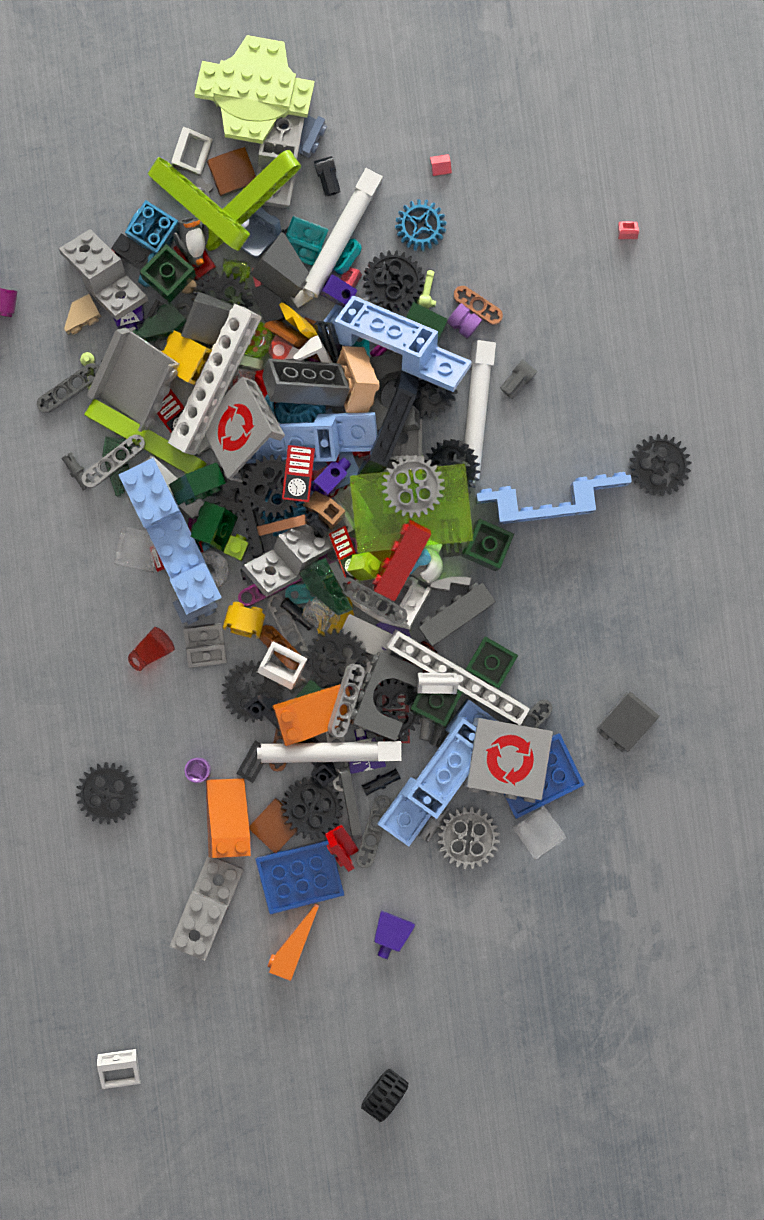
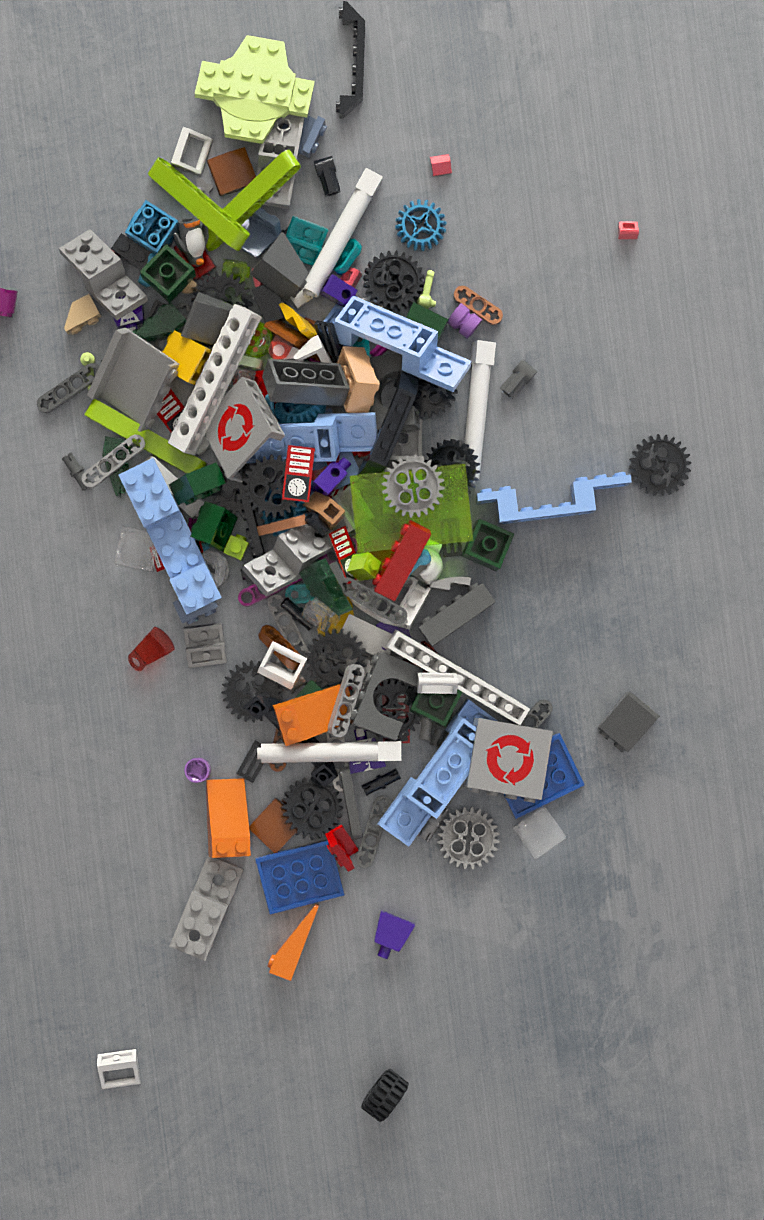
(104, 810): black gear -> none
(244, 620): yellow brick -> none
(352, 17): none -> black slope
(491, 662): dark green brick -> none

